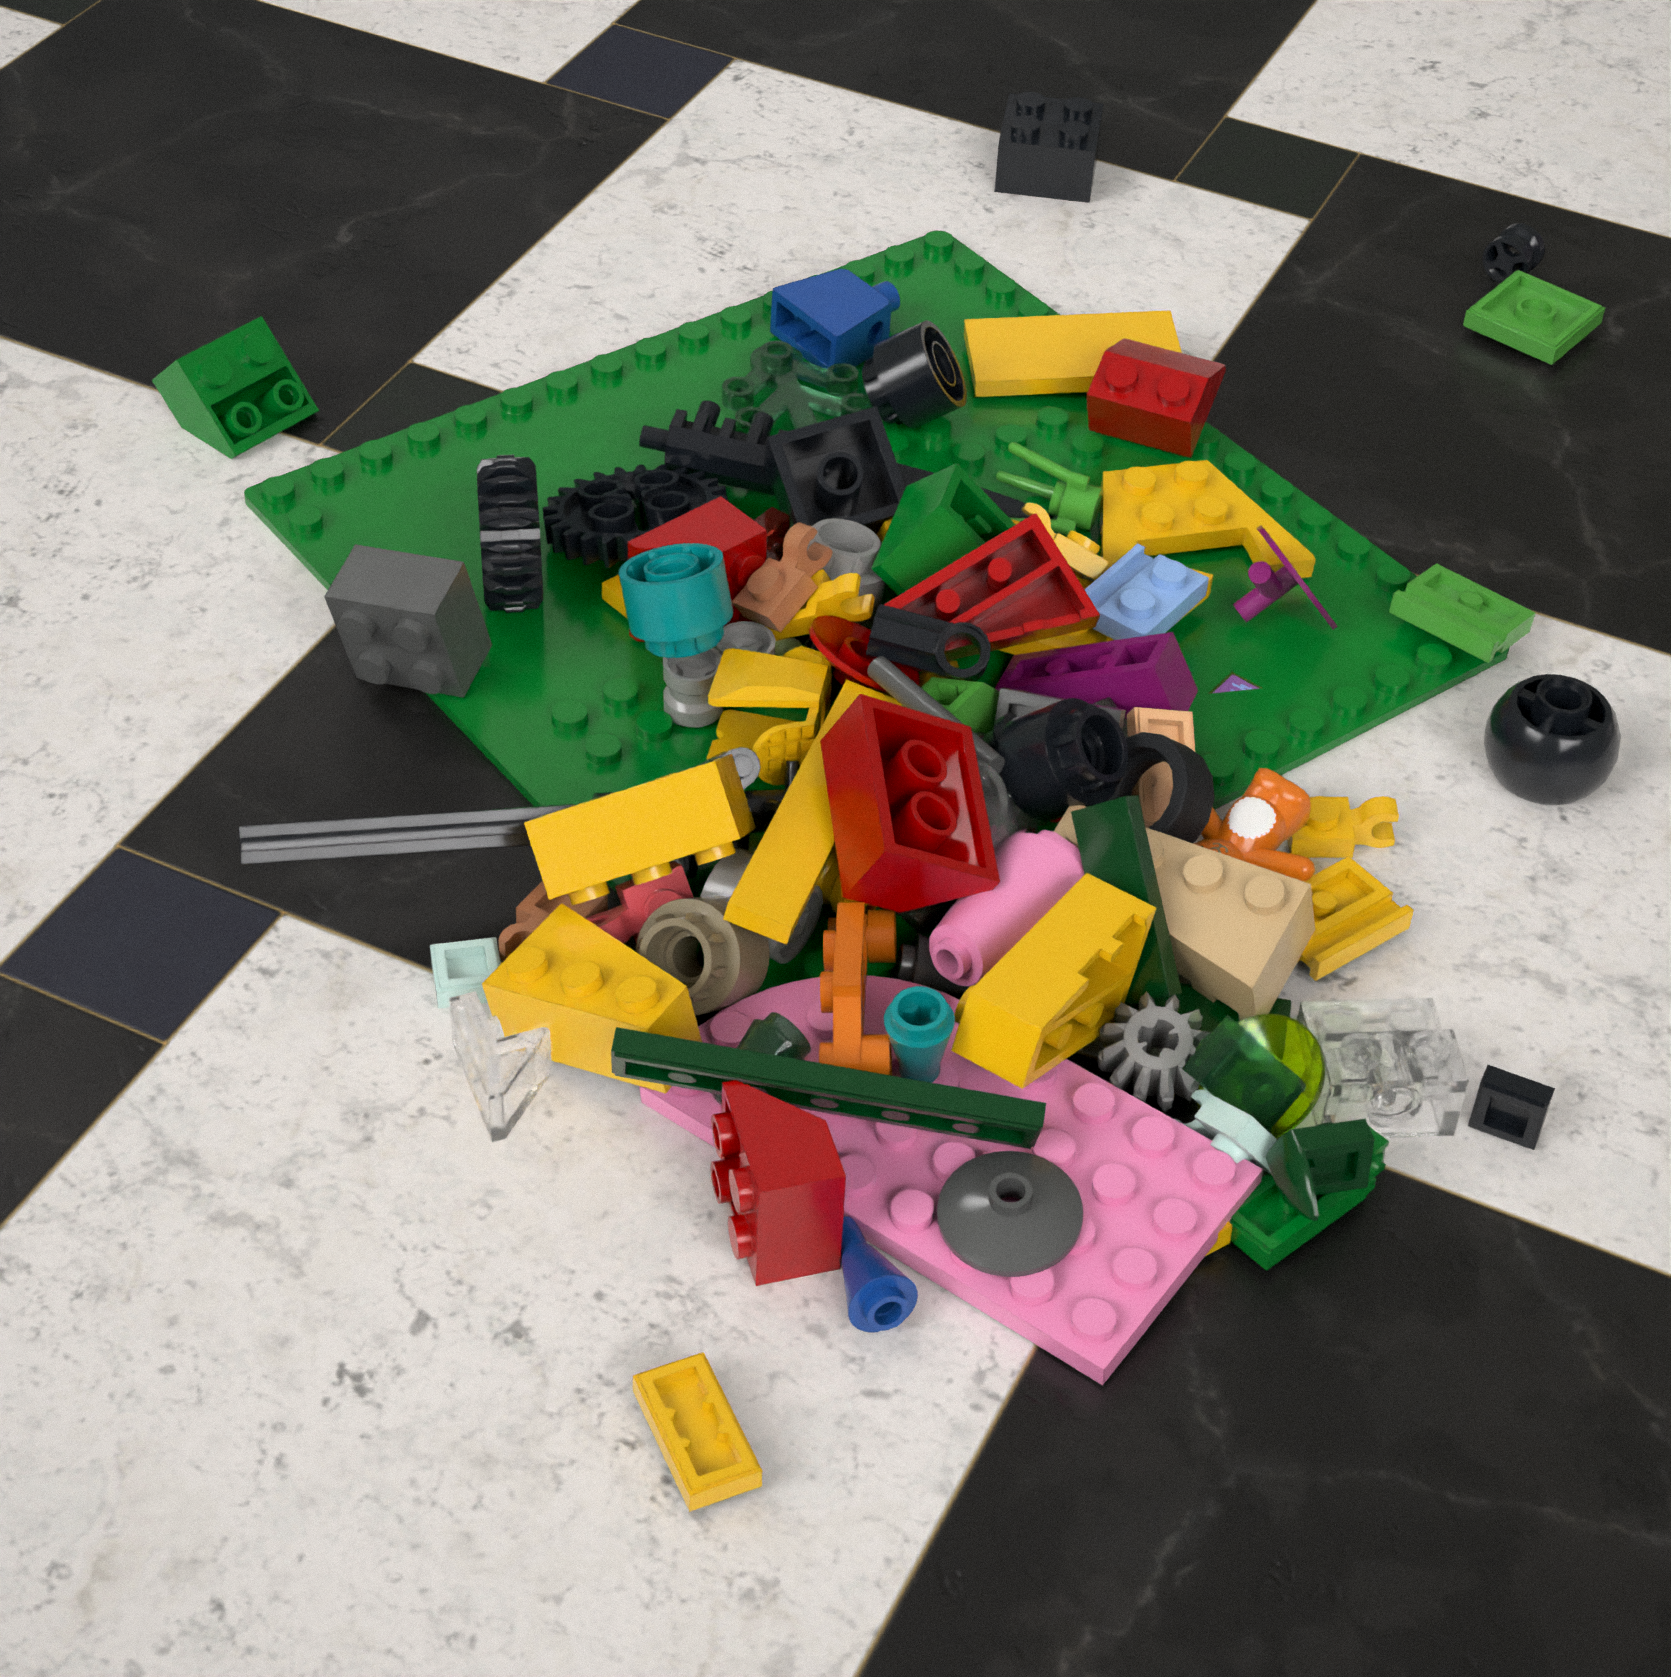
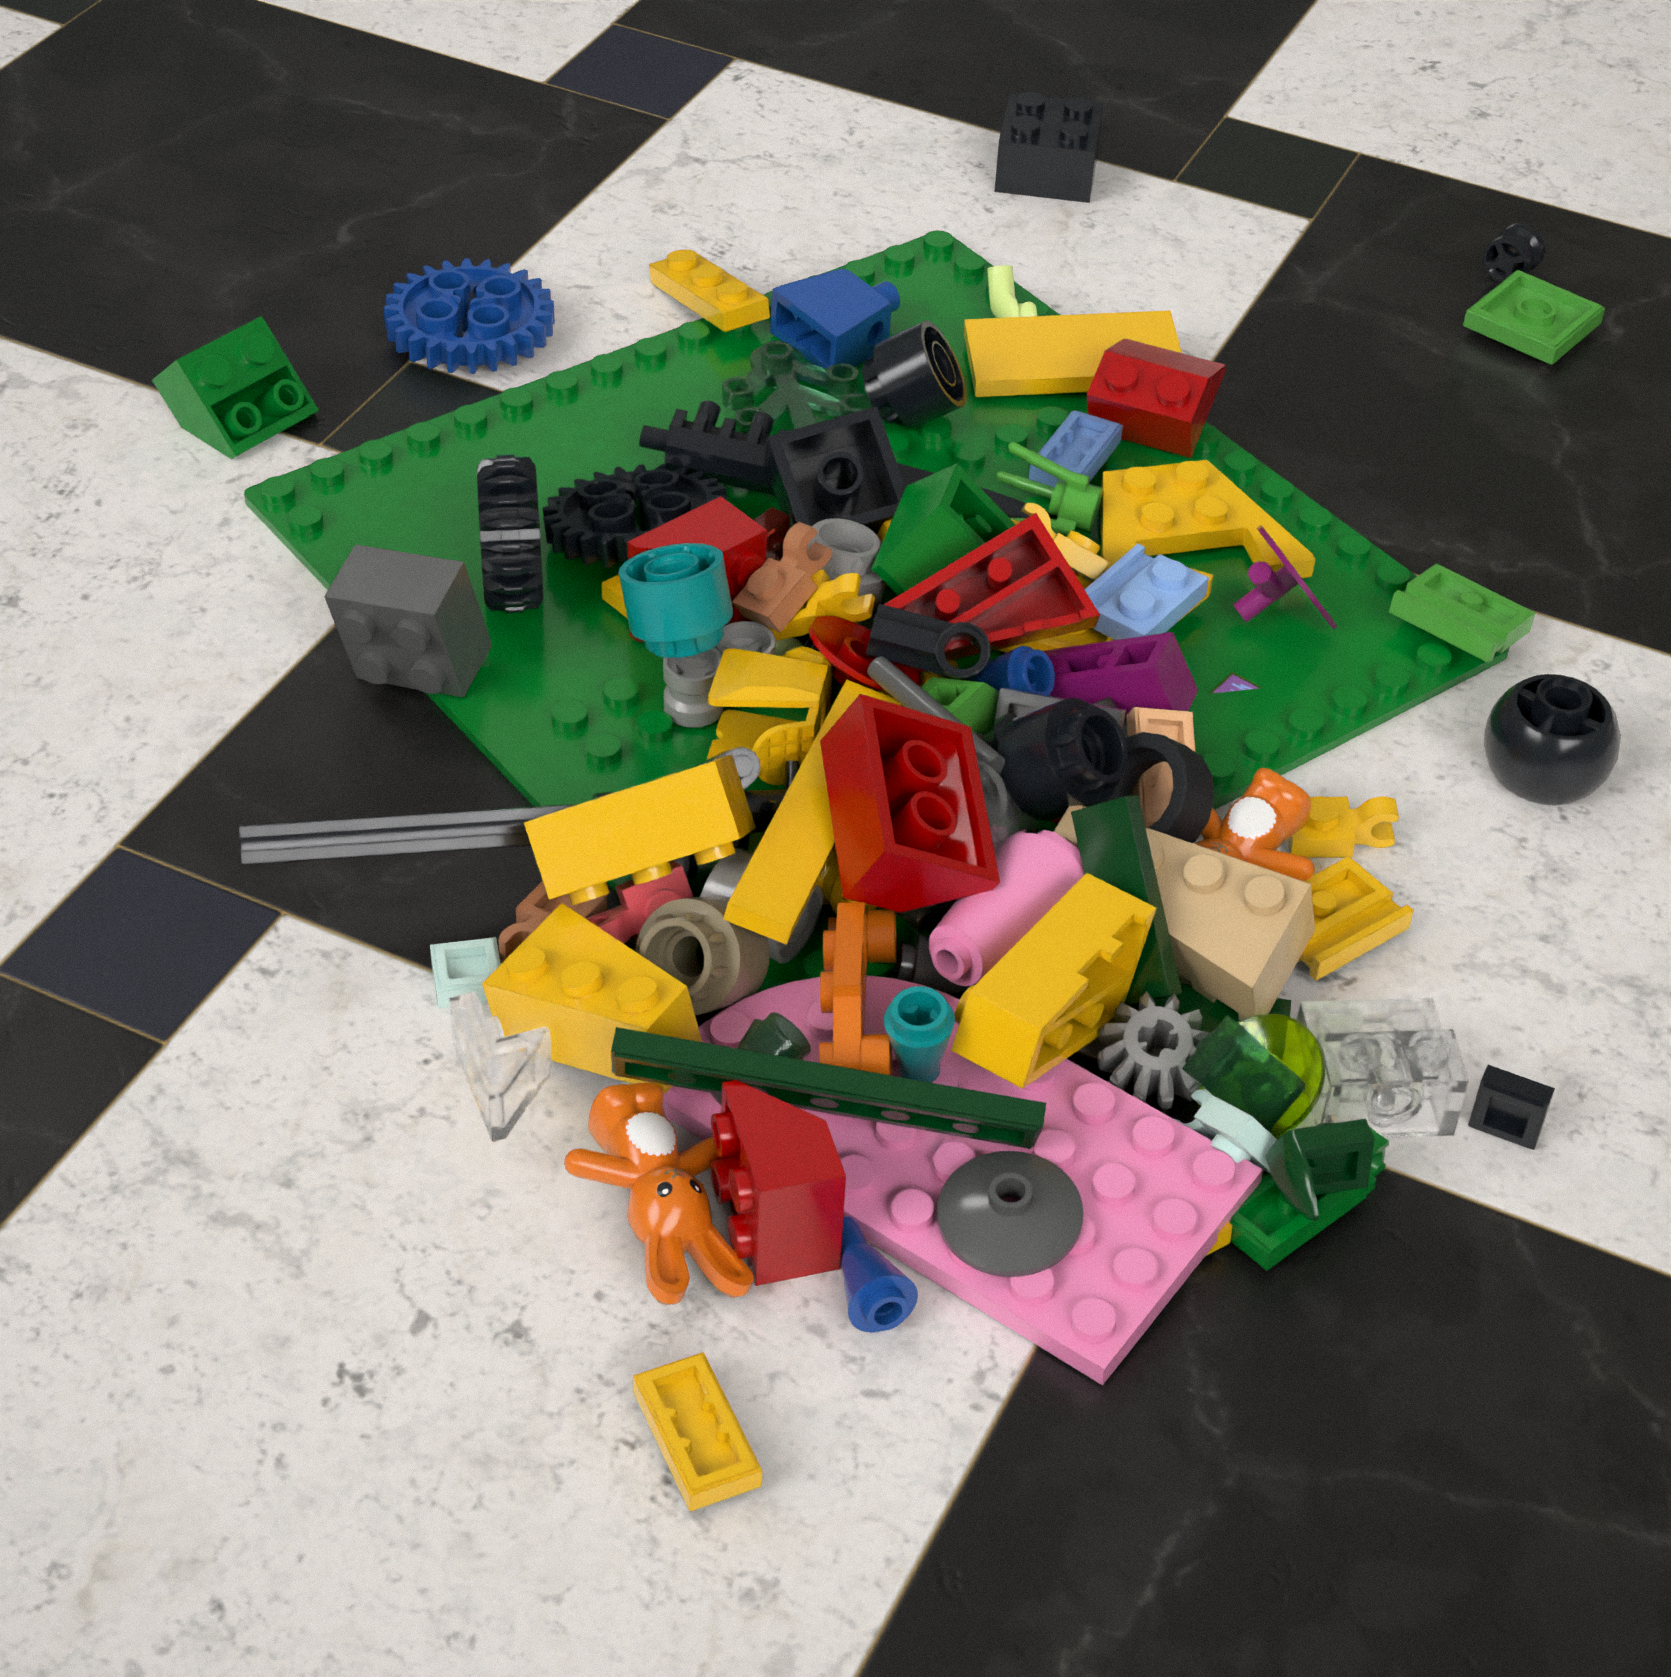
(499, 324): none -> blue gear
(666, 1200): none -> orange animal
(709, 290): none -> yellow plate
(1002, 294): none -> yellowish green arm
(1021, 670): none -> blue cone
(1079, 445): none -> medium blue plate

